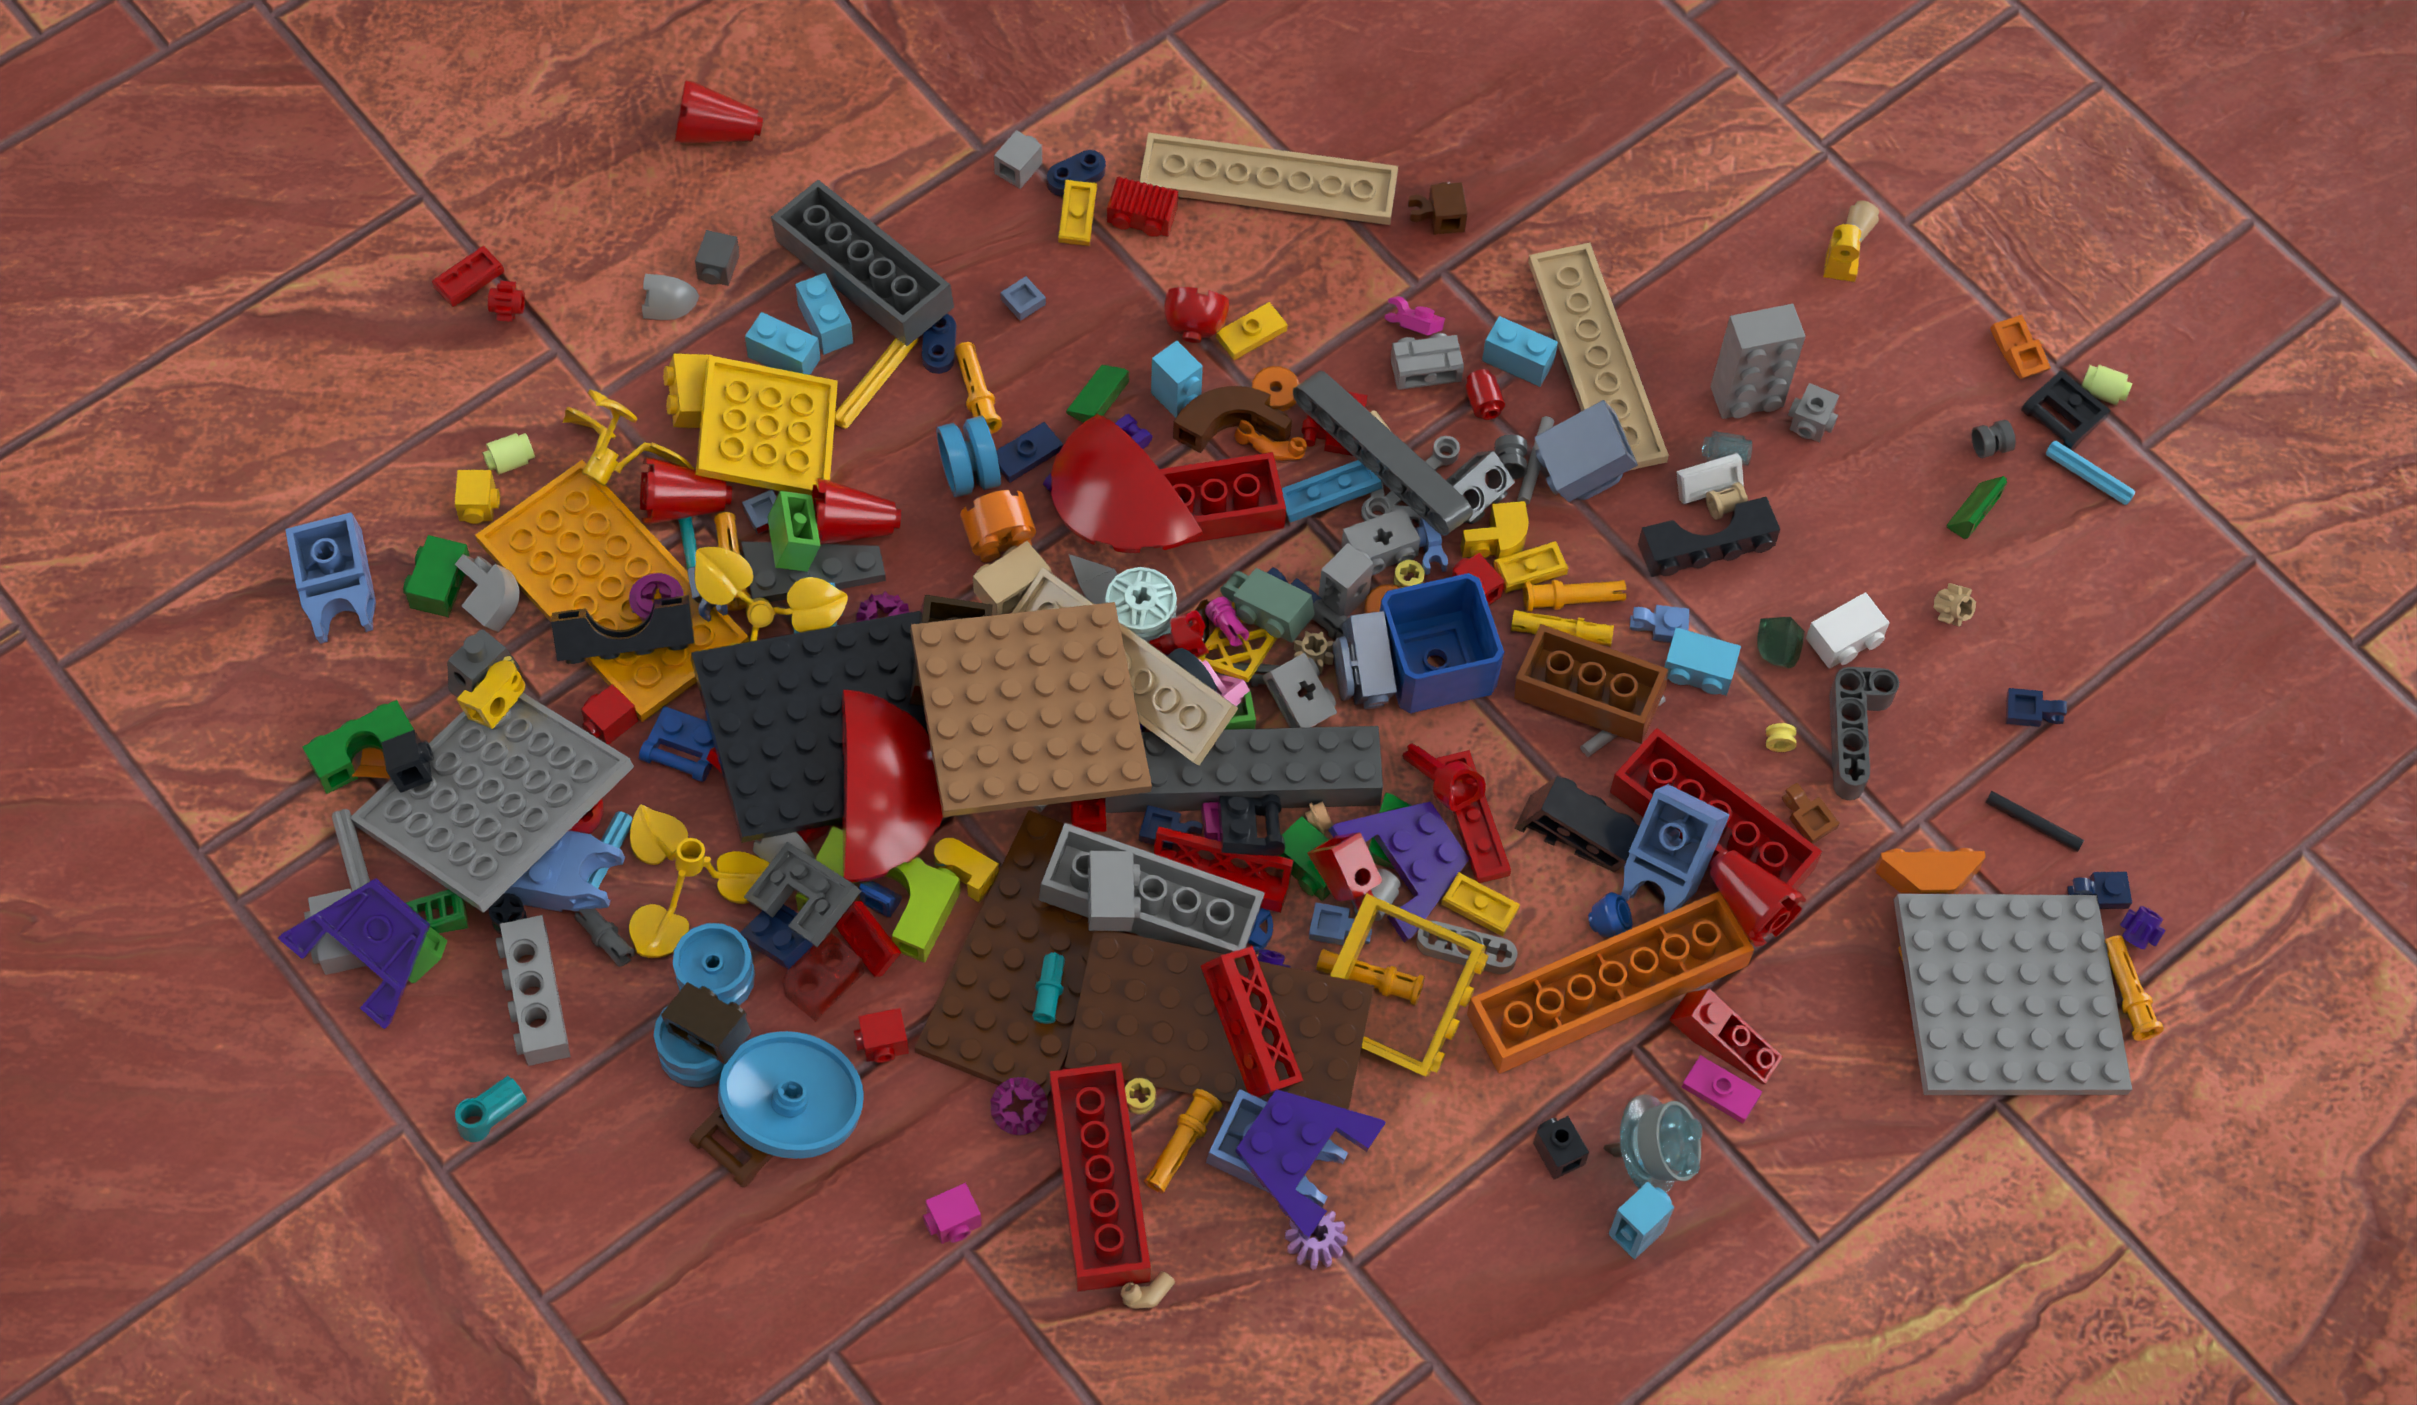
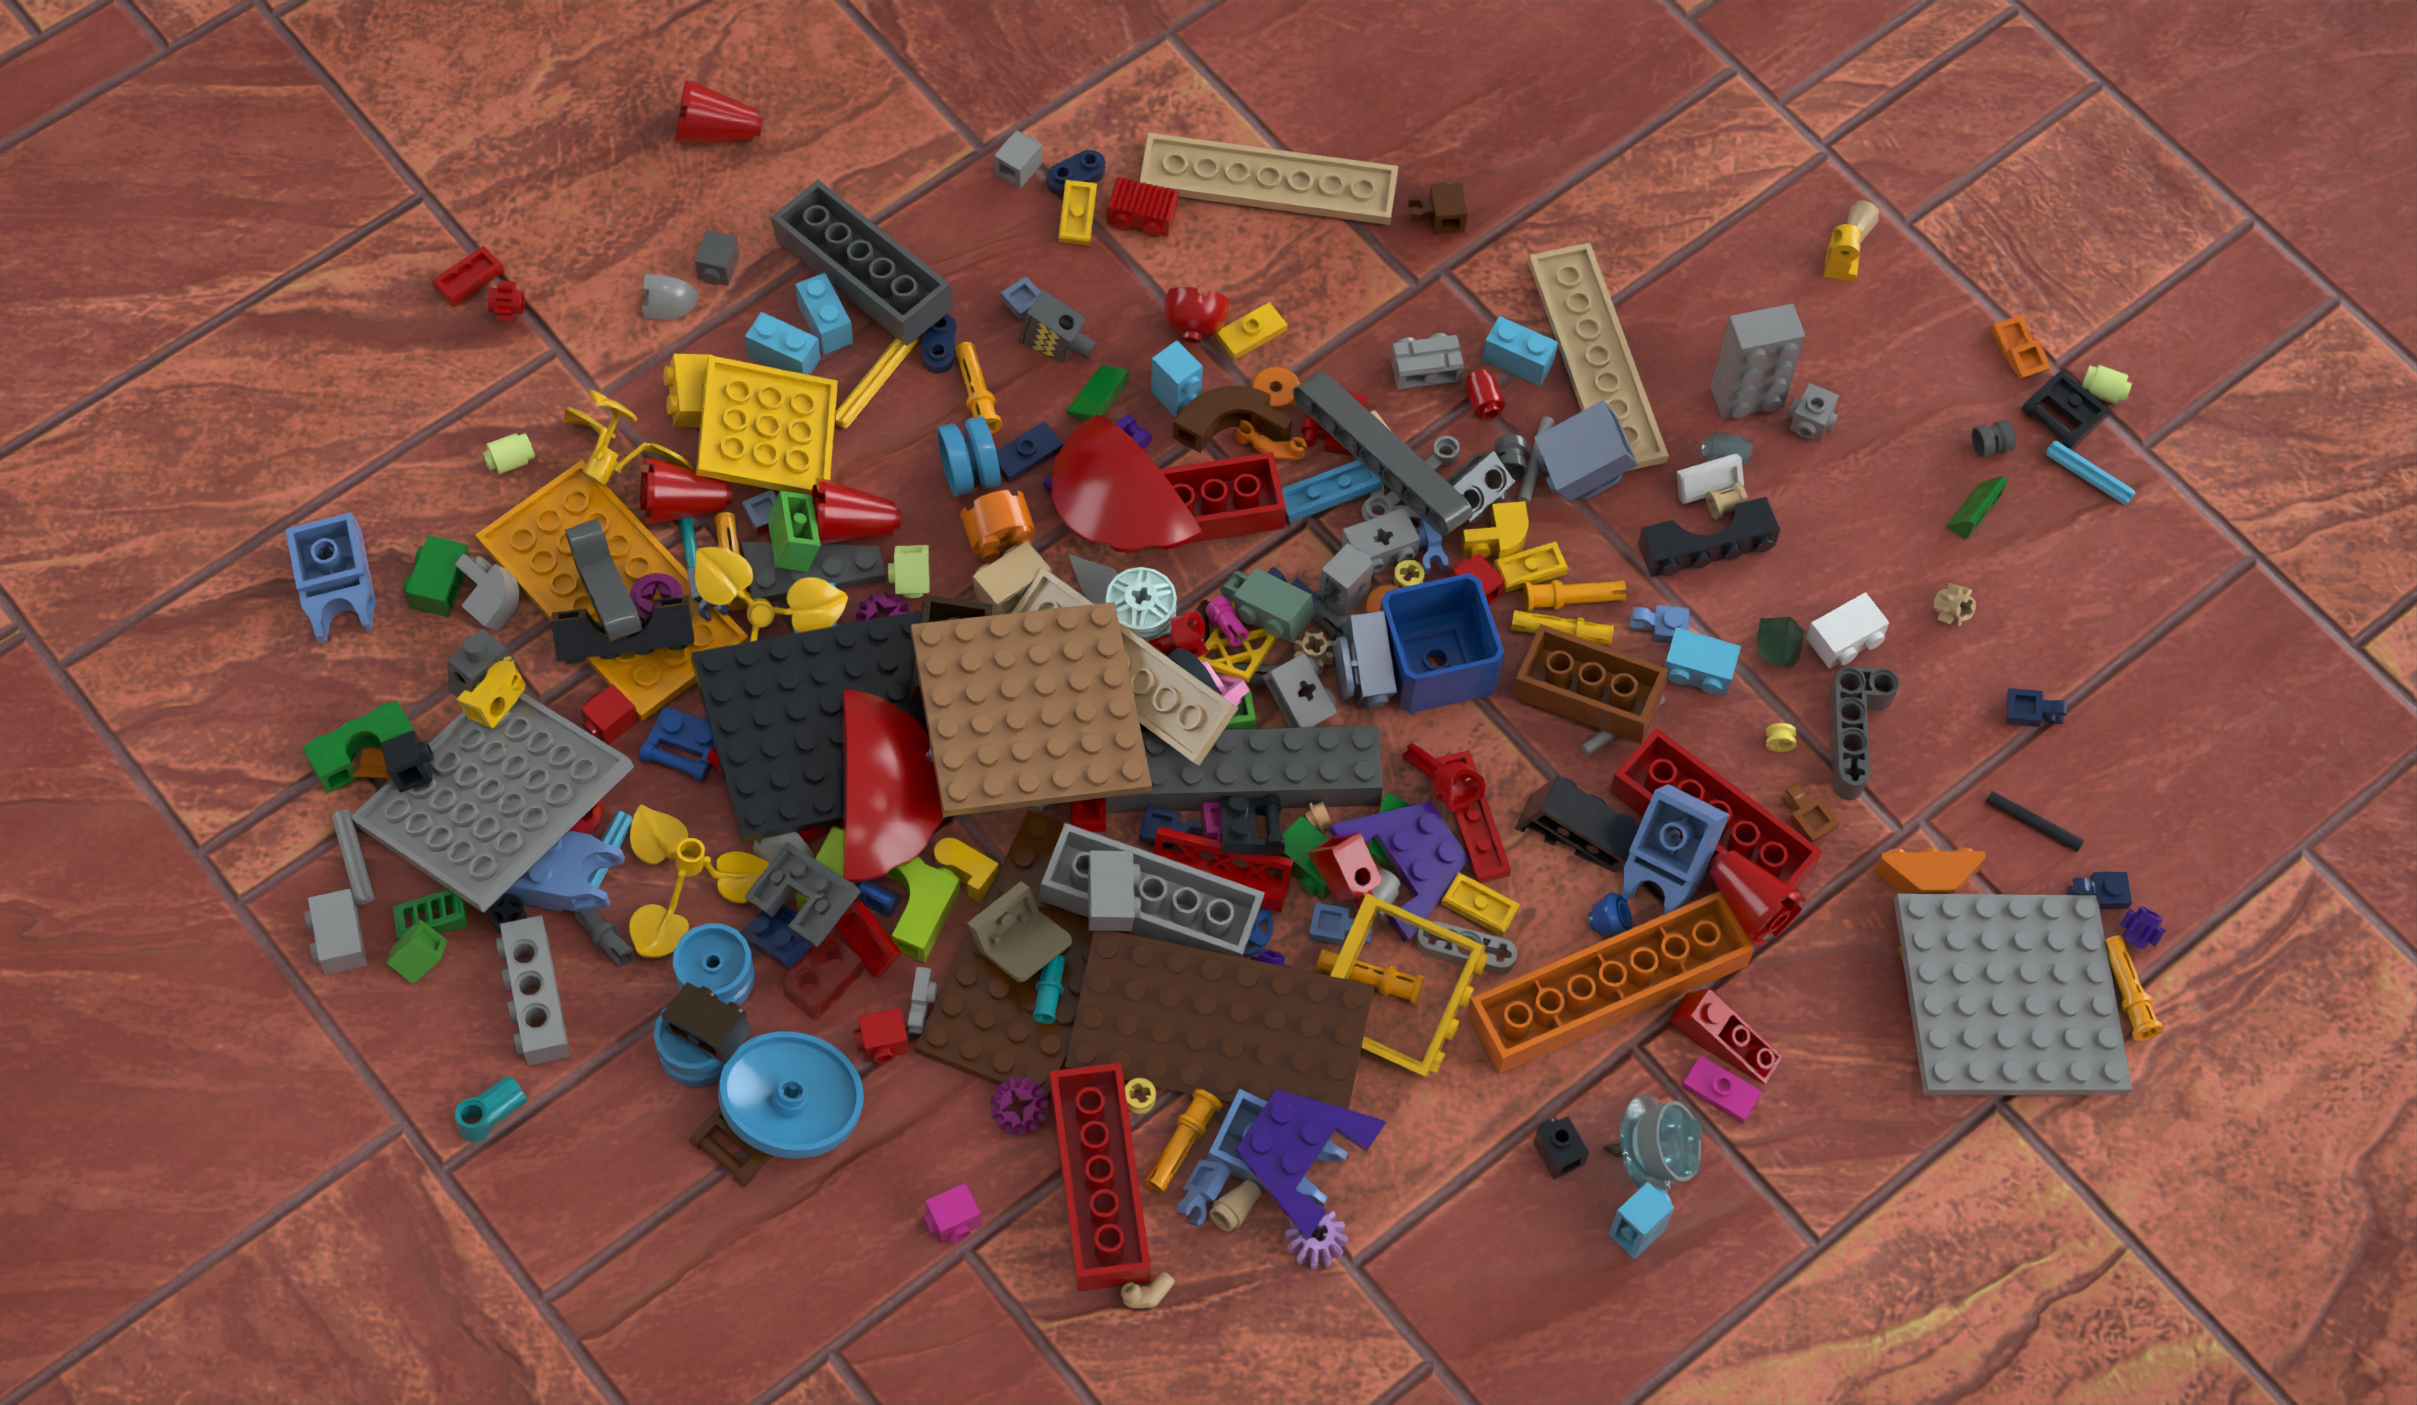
(378, 932): dark purple wing -> none
(476, 496): yellow brick -> none
(602, 580): none -> dark grey beam
(910, 570): none -> yellowish green brick
(923, 993): none -> light grey plate
(1018, 934): none -> dark tan bracket
(1055, 329): none -> dark grey torso
(1202, 1185): none -> medium blue plate
(1233, 1207): none -> tan cone
(1245, 1024): red fence -> none
(1420, 319): dark pink plate -> none

